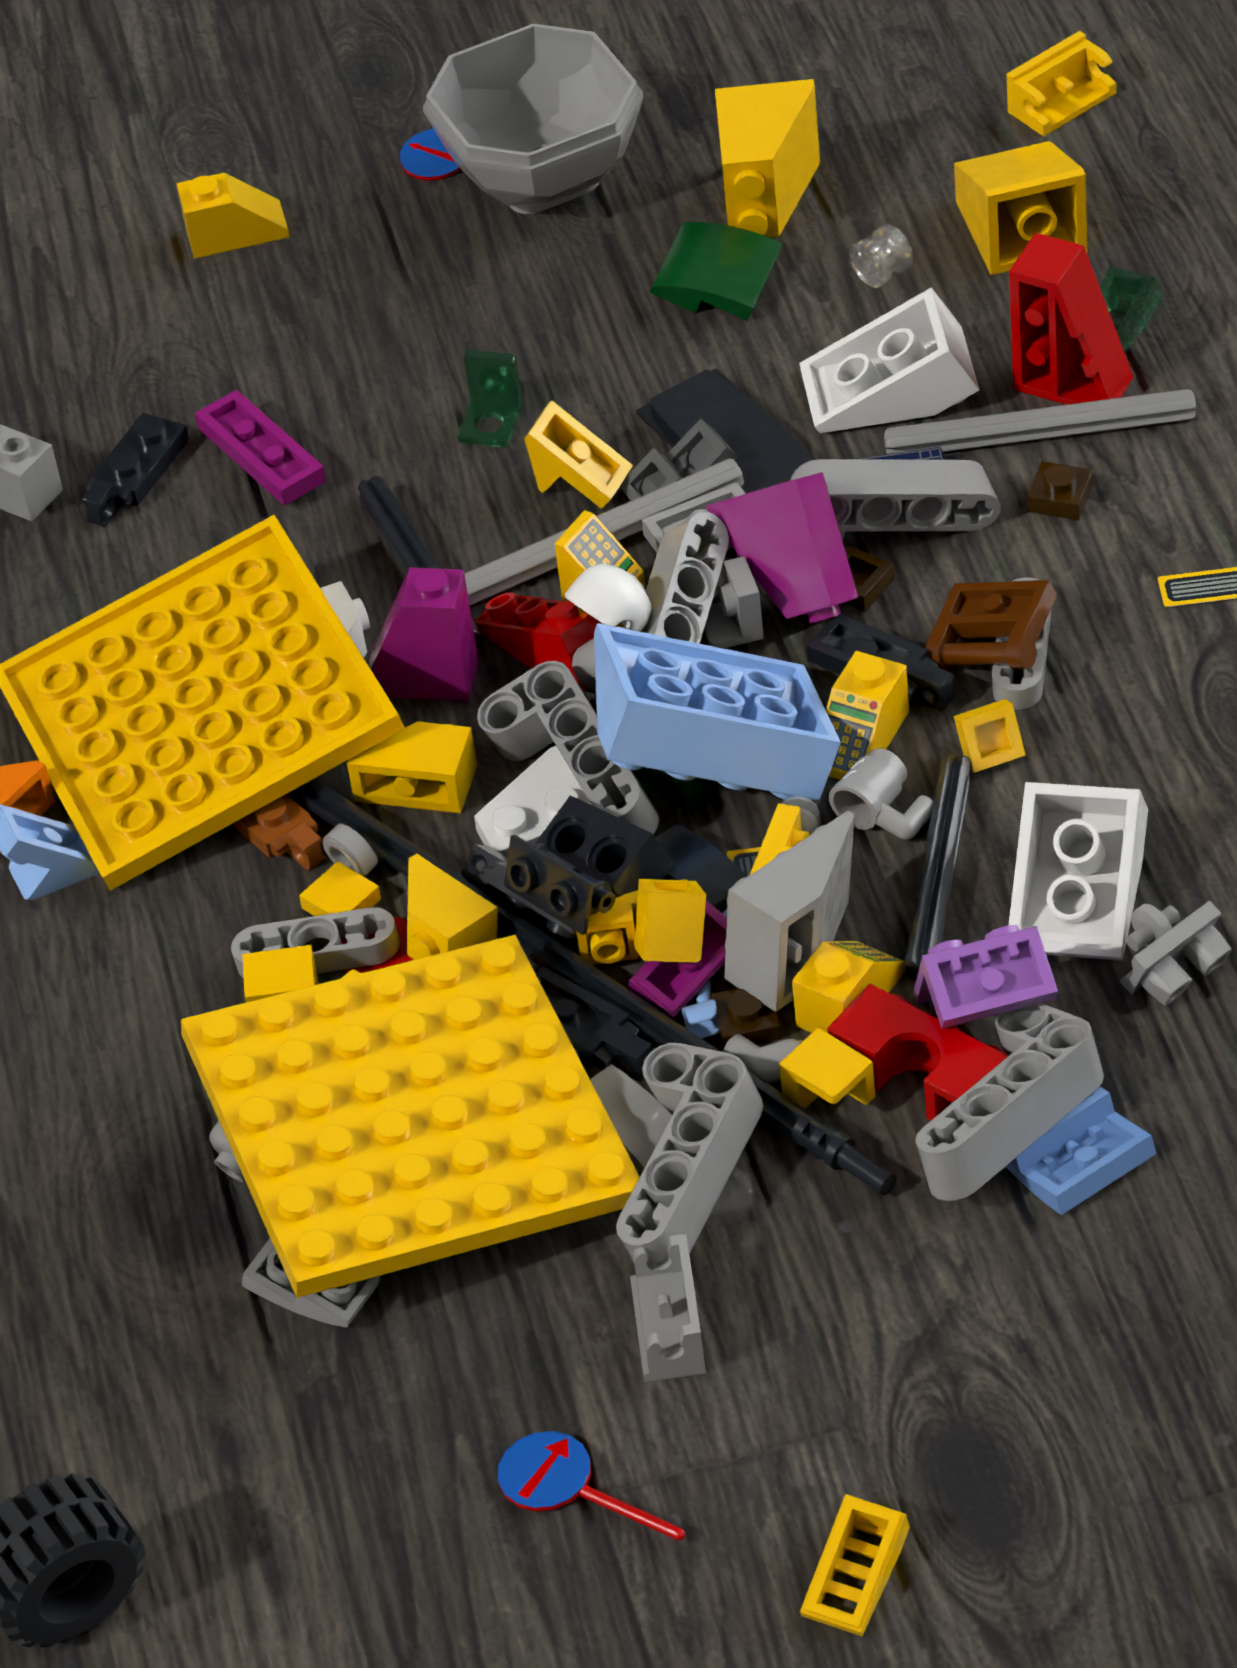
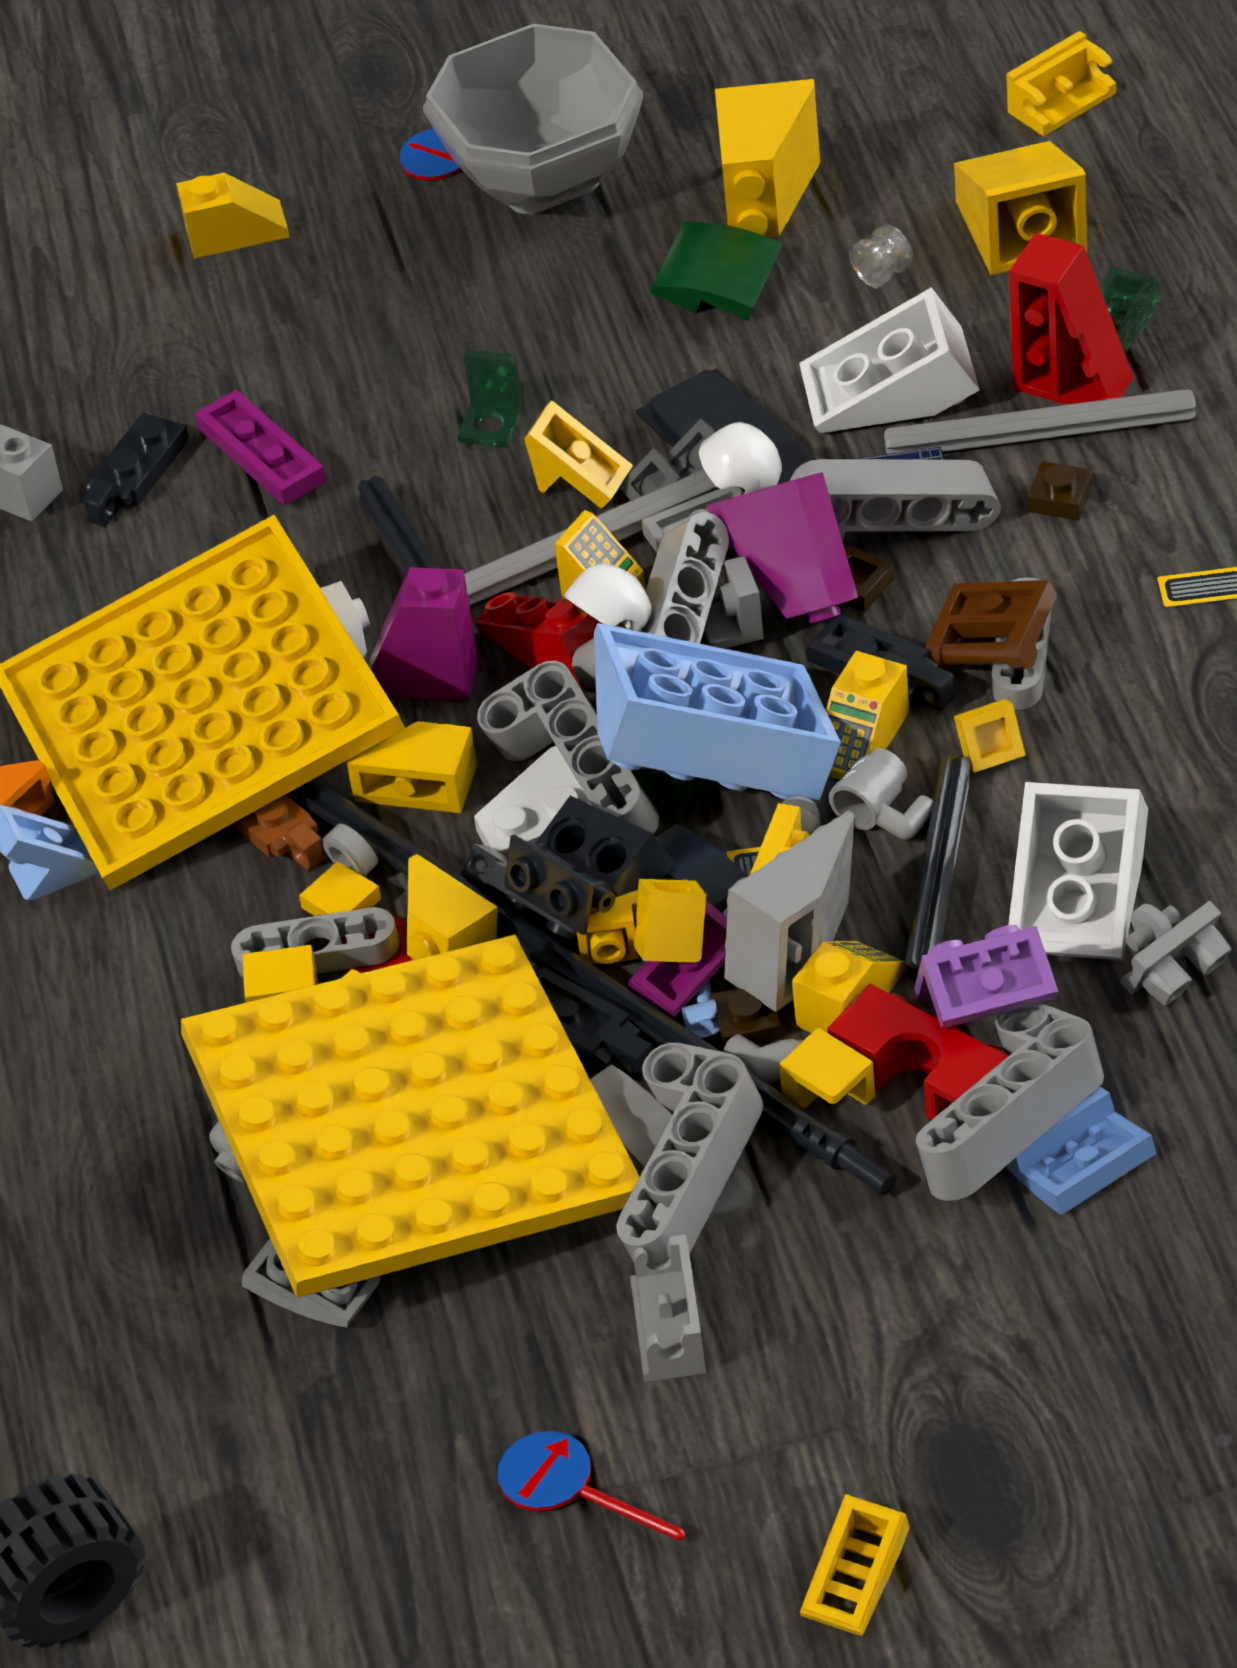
(740, 458): none -> white hair

